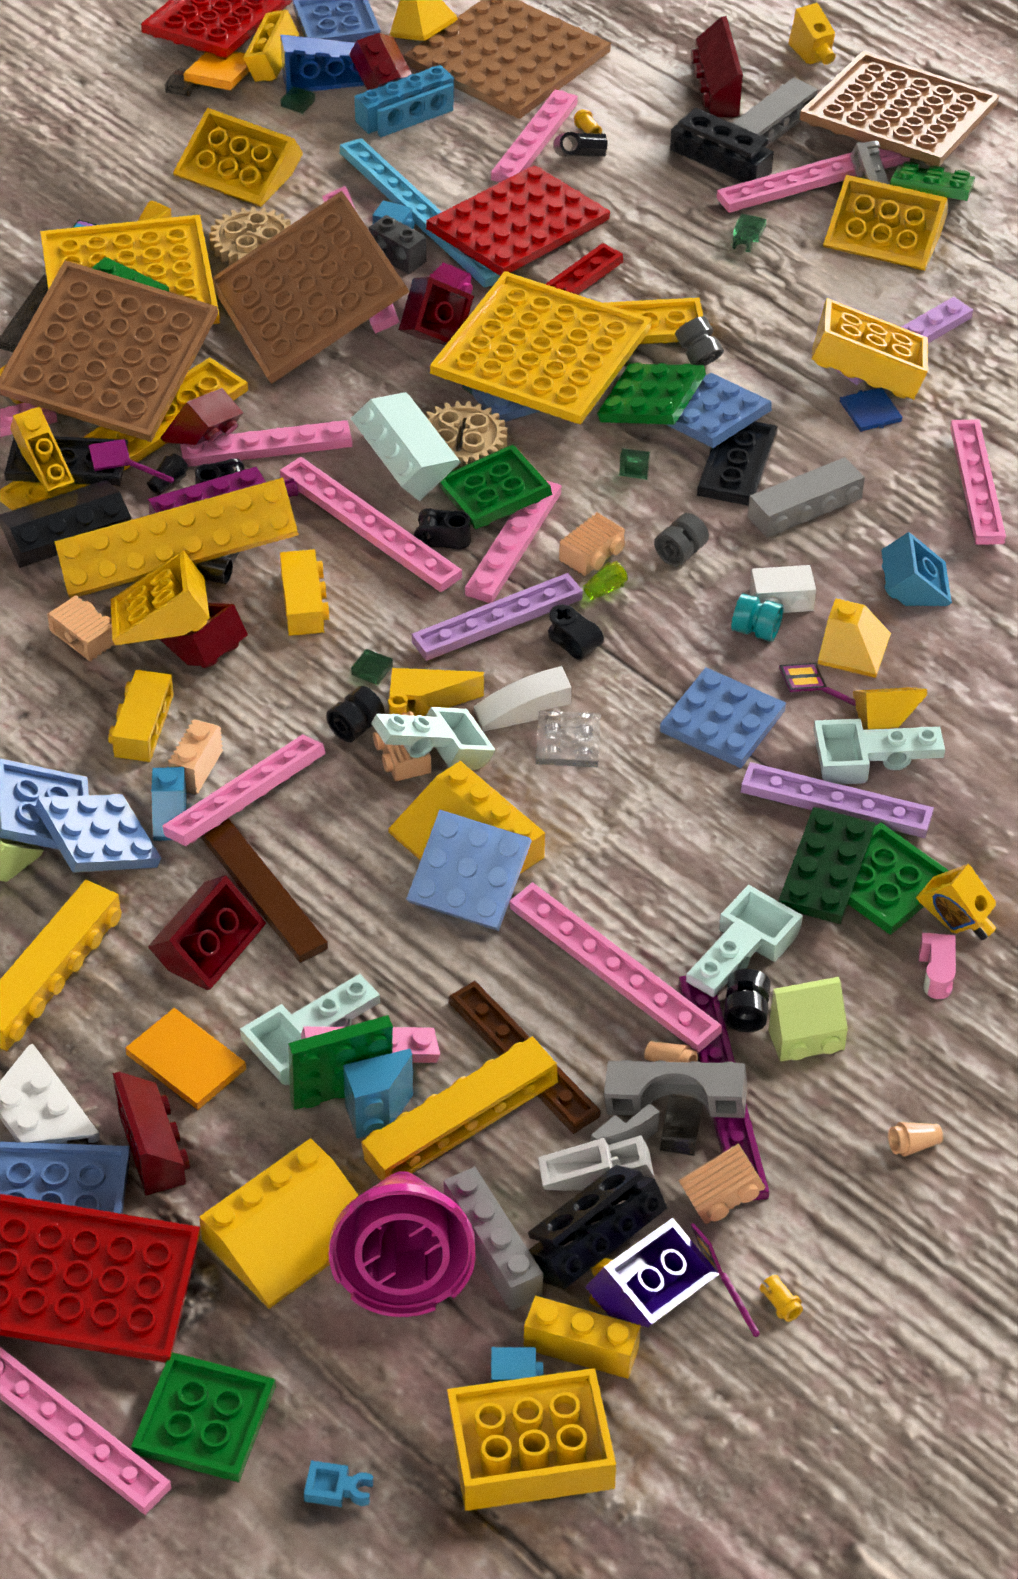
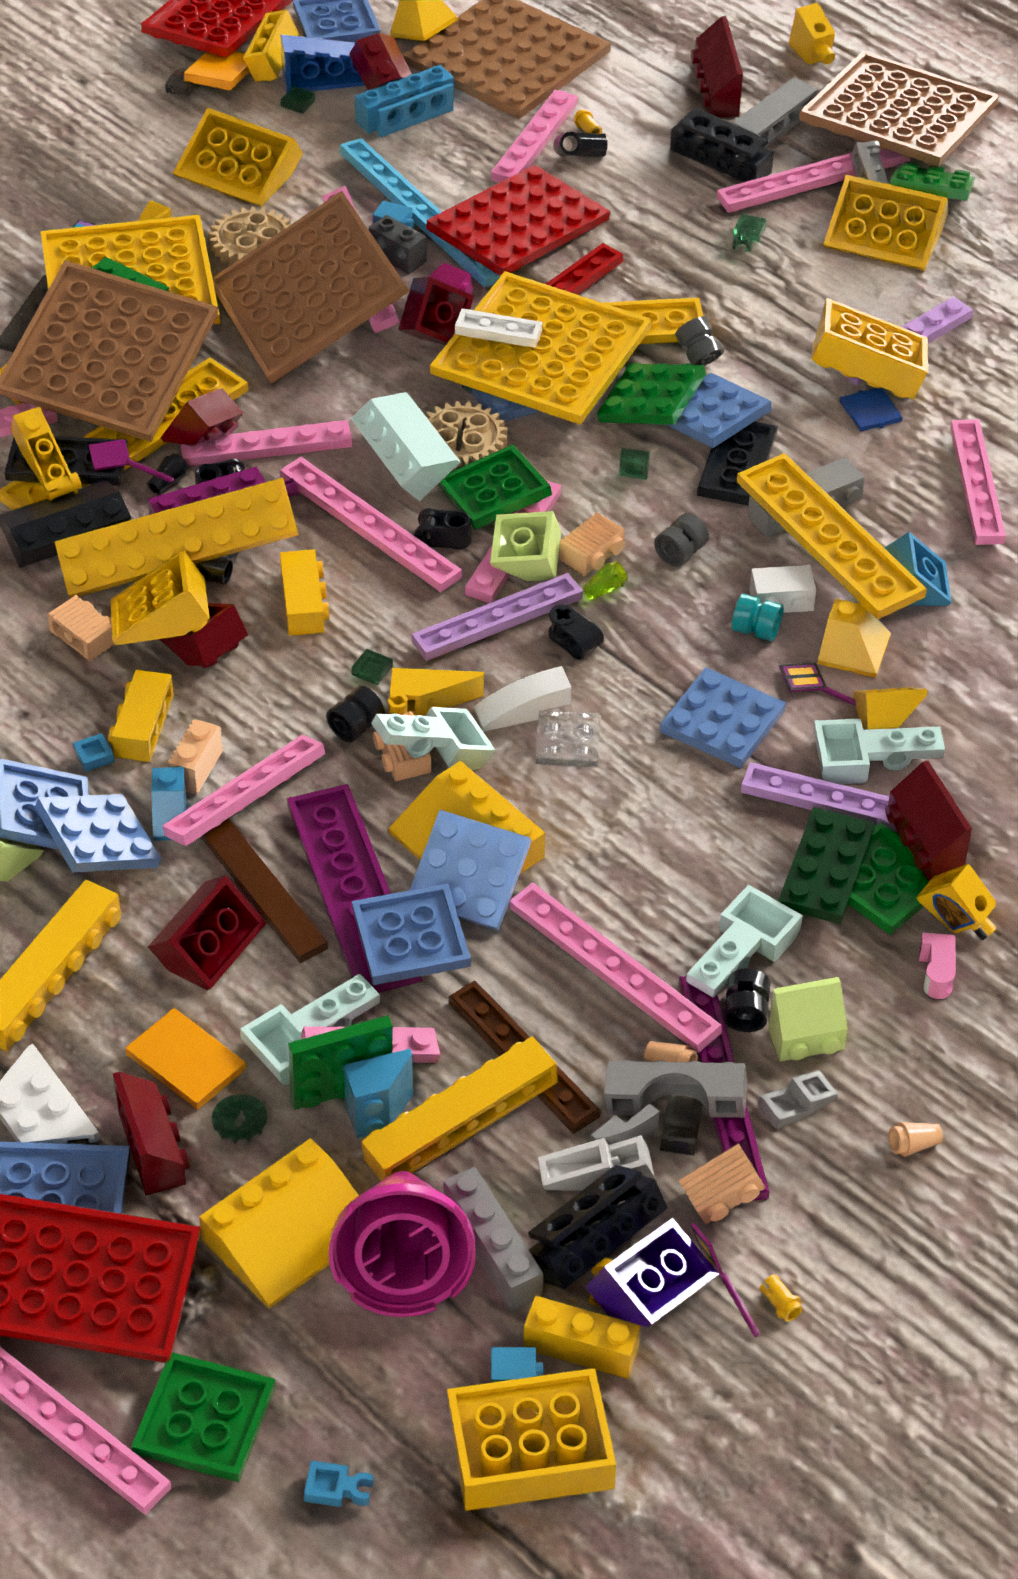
(63, 486): none -> yellow pin
(93, 752): none -> dark azure plate
(227, 1112): none -> clear green gear
(342, 867): none -> magenta plate
(411, 934): none -> medium blue plate
(498, 328): none -> white plate
(527, 545): none -> yellowish green slope
(800, 1099): none -> light grey slope
(831, 536): none -> yellow plate
(929, 821): none -> dark red slope

